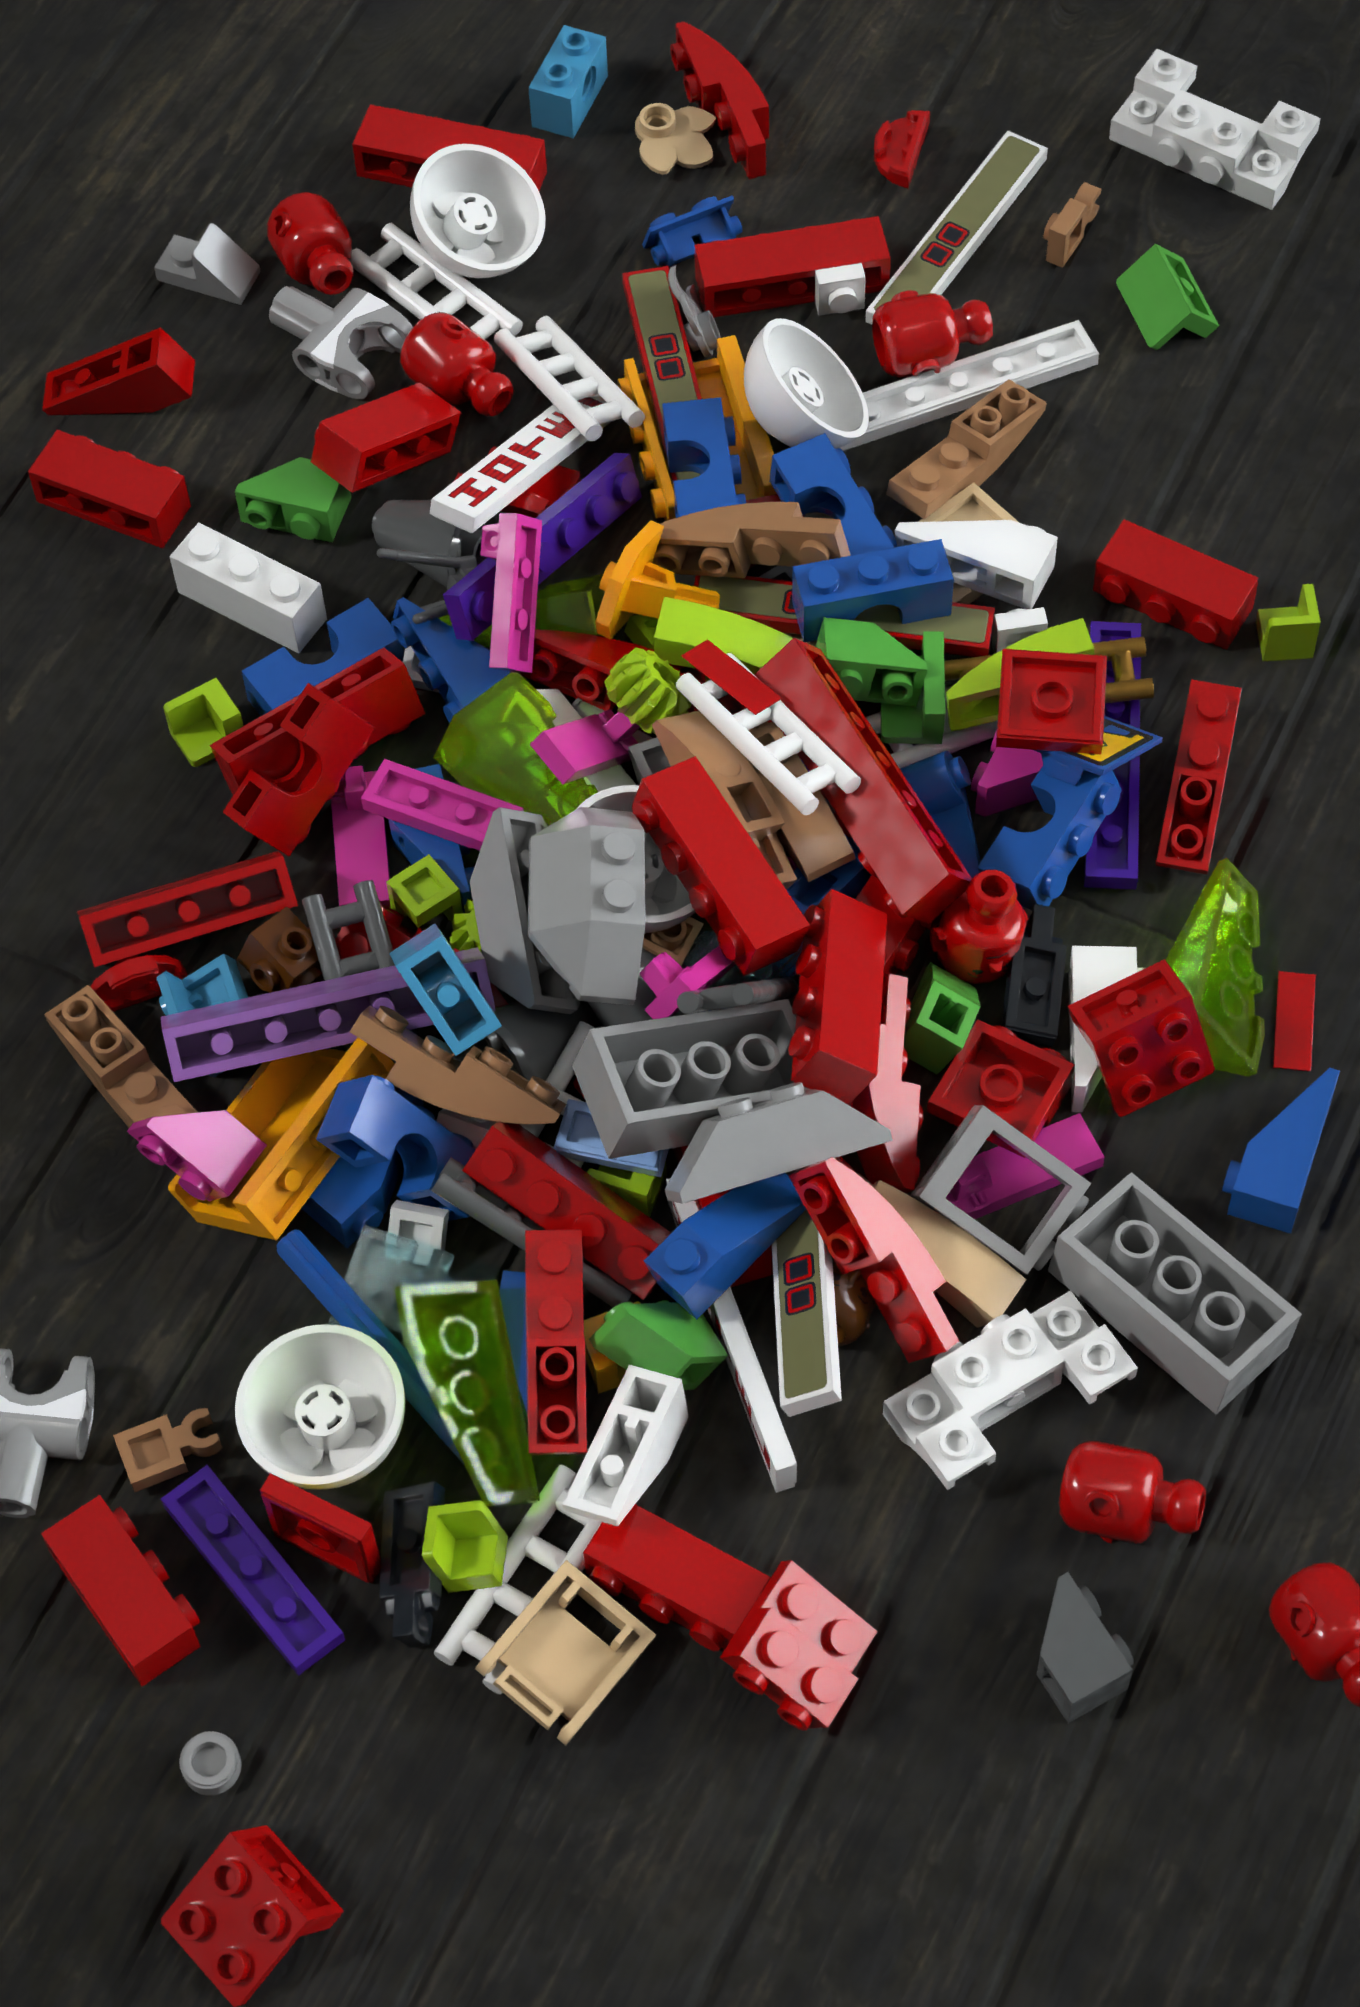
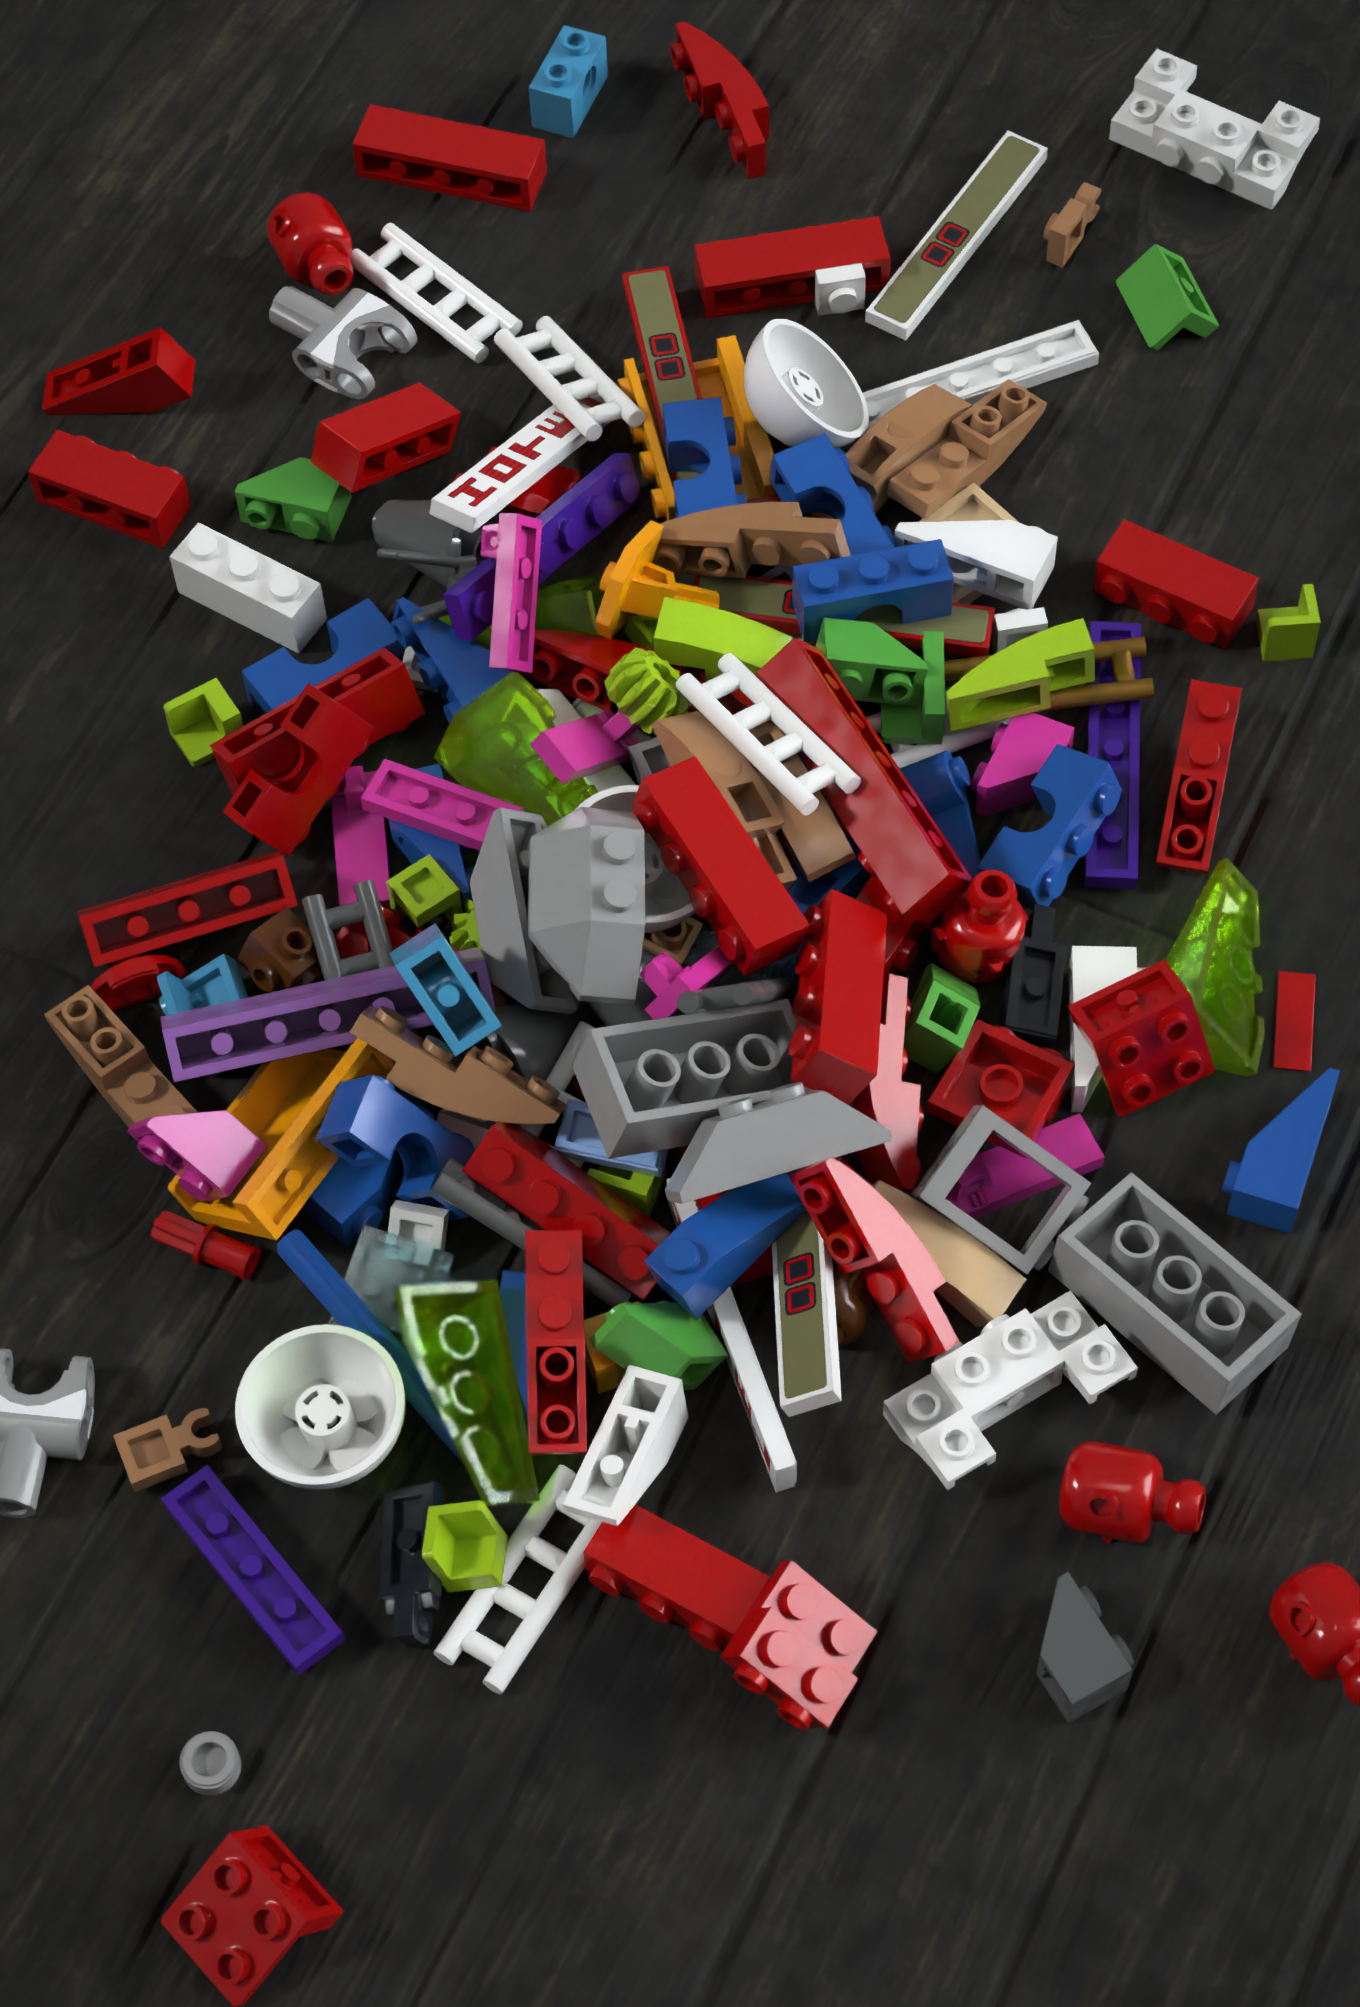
(123, 1588): red brick -> none
(205, 1244): none -> red axle
(208, 266): light grey slope -> none
(321, 1529): red tile -> none
(455, 364): red piece -> none
(476, 211): white piece -> none
(559, 1663): tan container -> none
(674, 137): tan plate -> none
(675, 235): blue hinge -> none
(702, 328): light grey plate -> none
(731, 677): red sticker -> none
(899, 146): red plate -> none
(901, 439): none -> medium nougat slope
(925, 333): red piece -> none
(1051, 701): red plate -> none
(1120, 745): blue piece -> none

